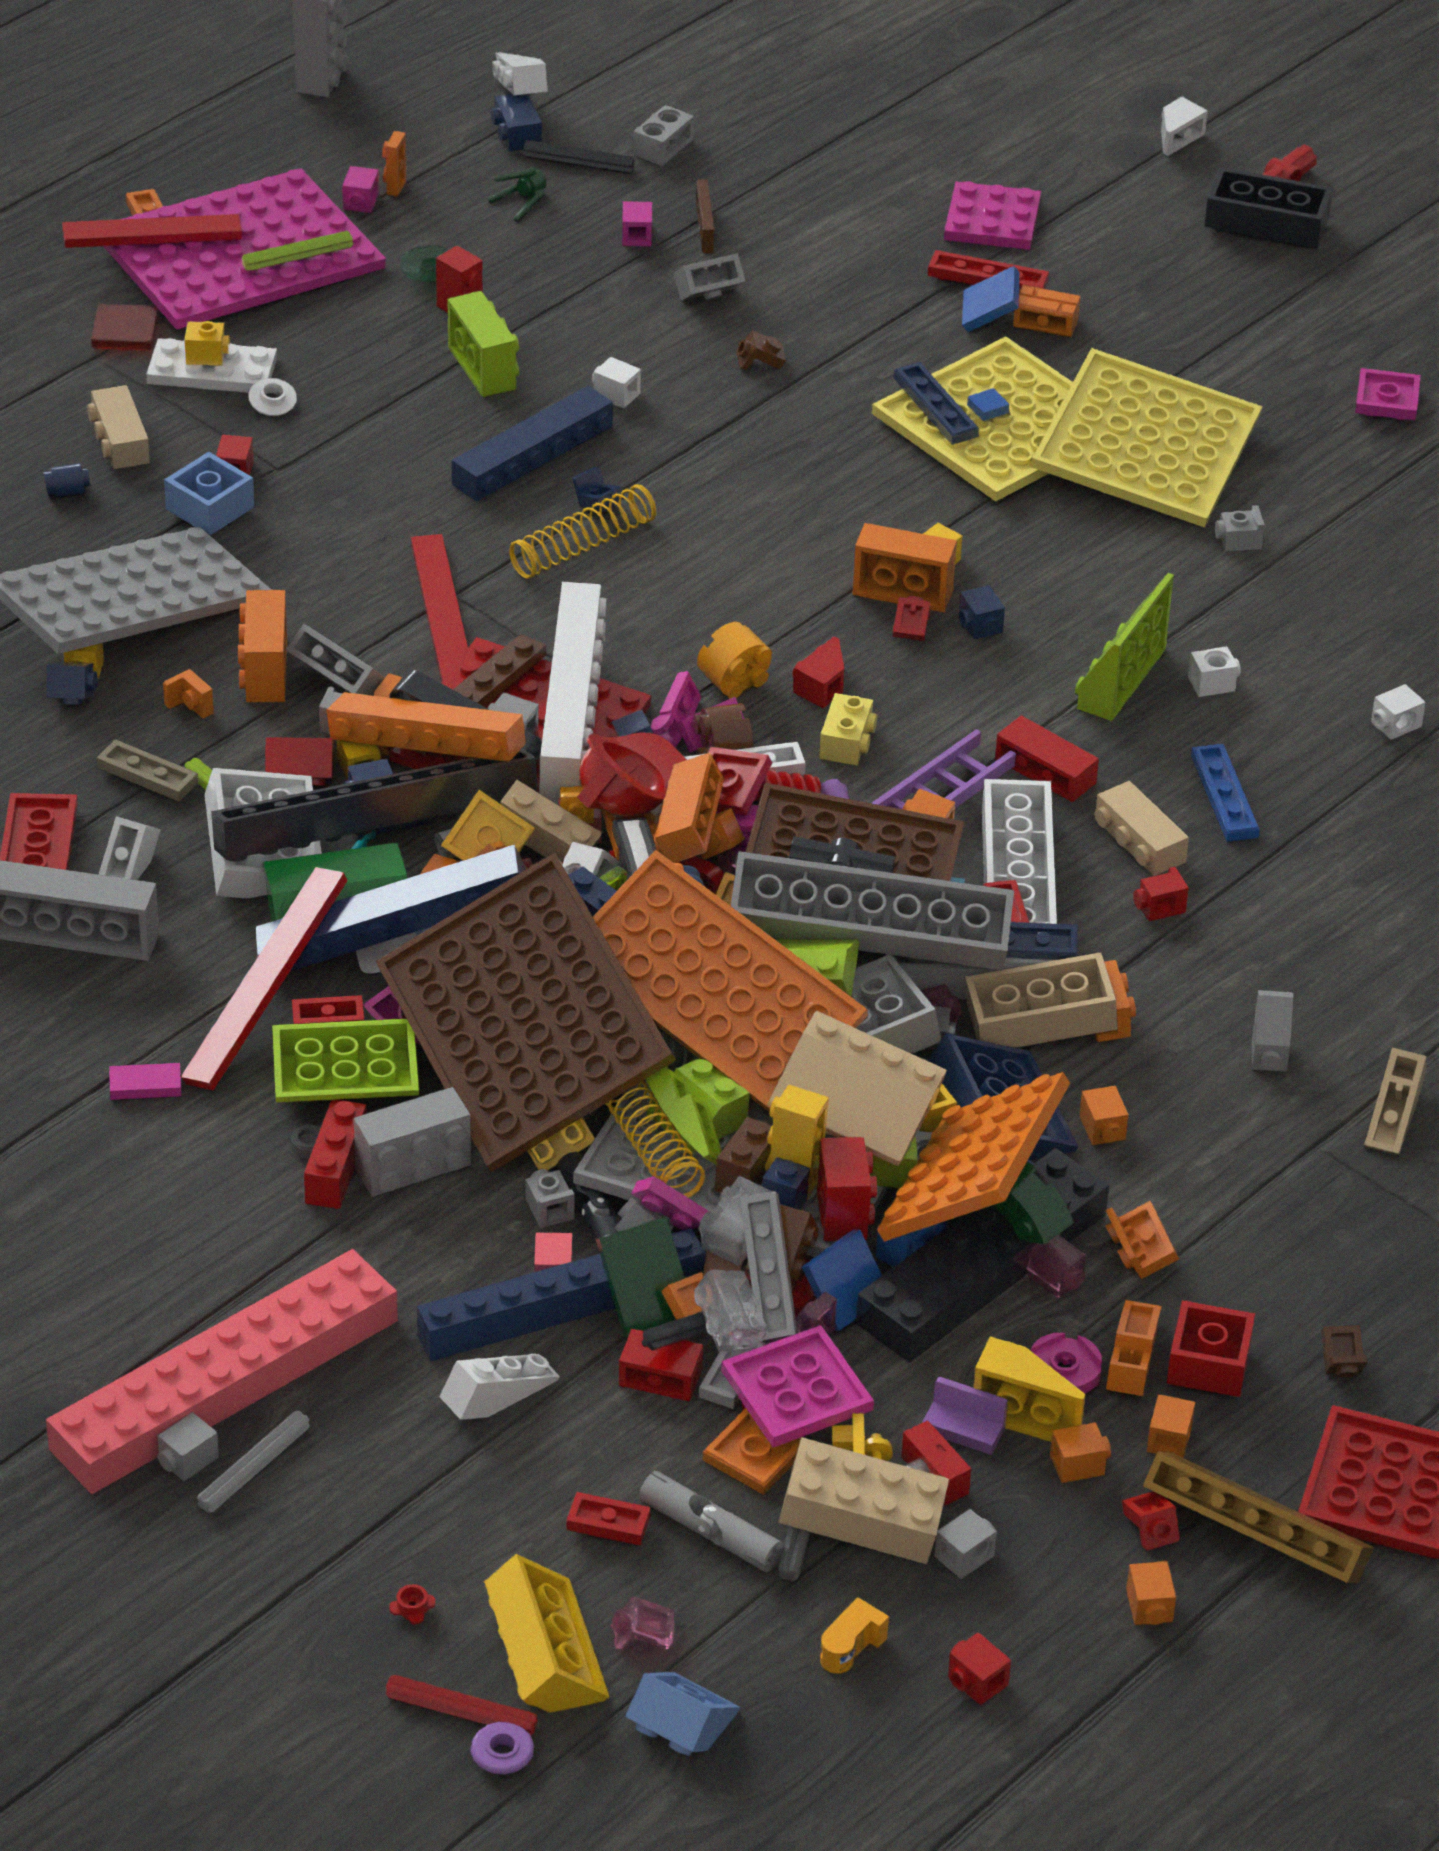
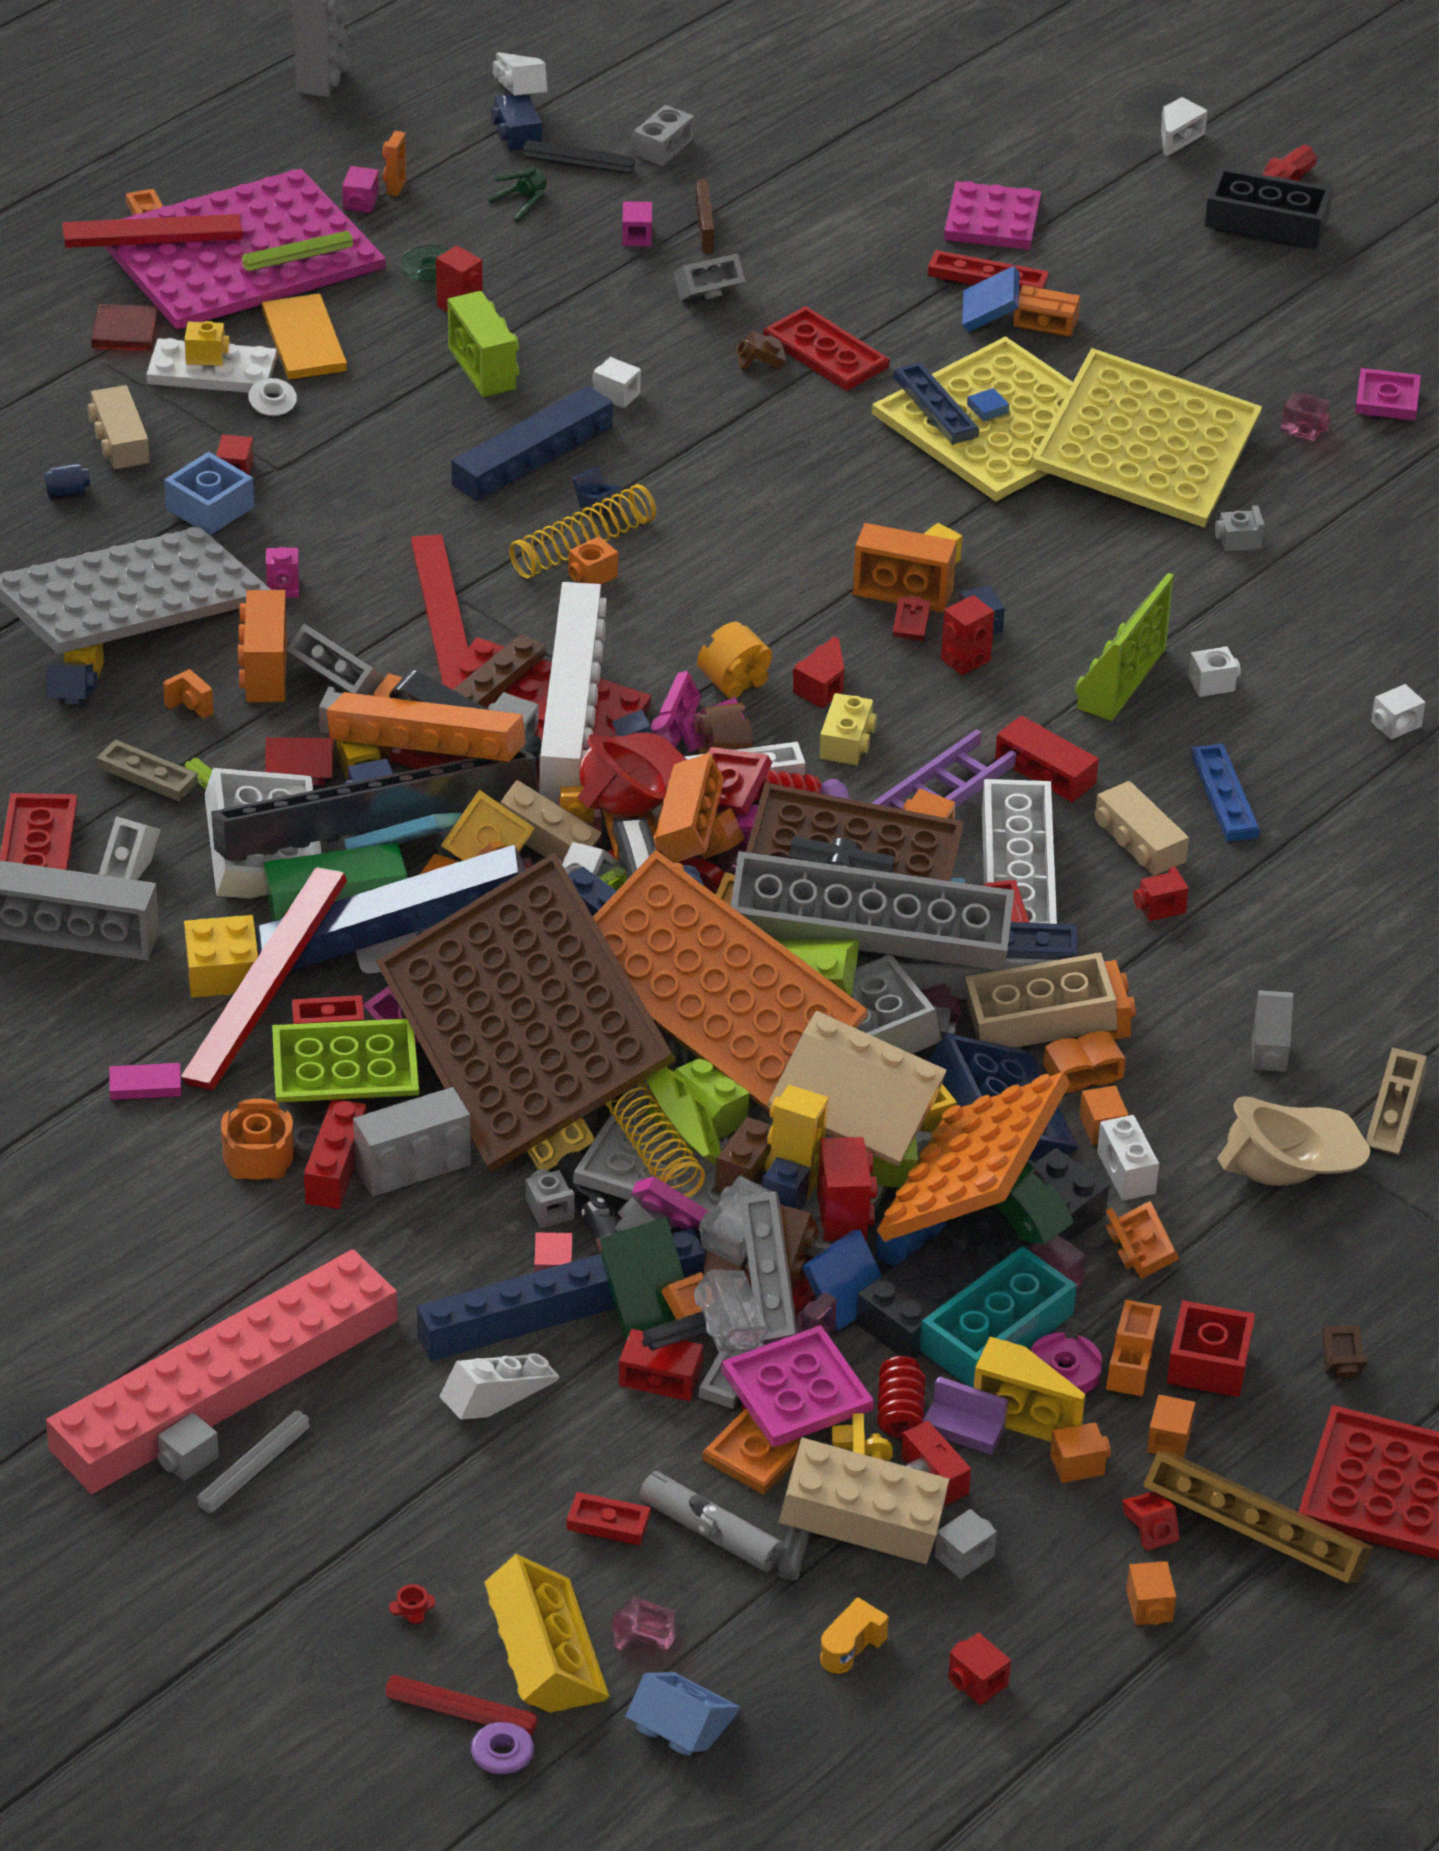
(219, 954): none -> yellow brick
(257, 1140): none -> orange brick
(283, 570): none -> dark pink brick
(304, 336): none -> light orange tile
(405, 831): none -> medium azure tile
(593, 562): none -> orange brick
(827, 348): none -> red tile
(900, 1396): none -> red piece
(967, 635): none -> red brick
(1010, 1302): none -> teal brick
(1085, 1060): none -> orange brick
(1128, 1157): none -> white brick
(1291, 1143): none -> tan piece
(1305, 416): none -> clear pink brick

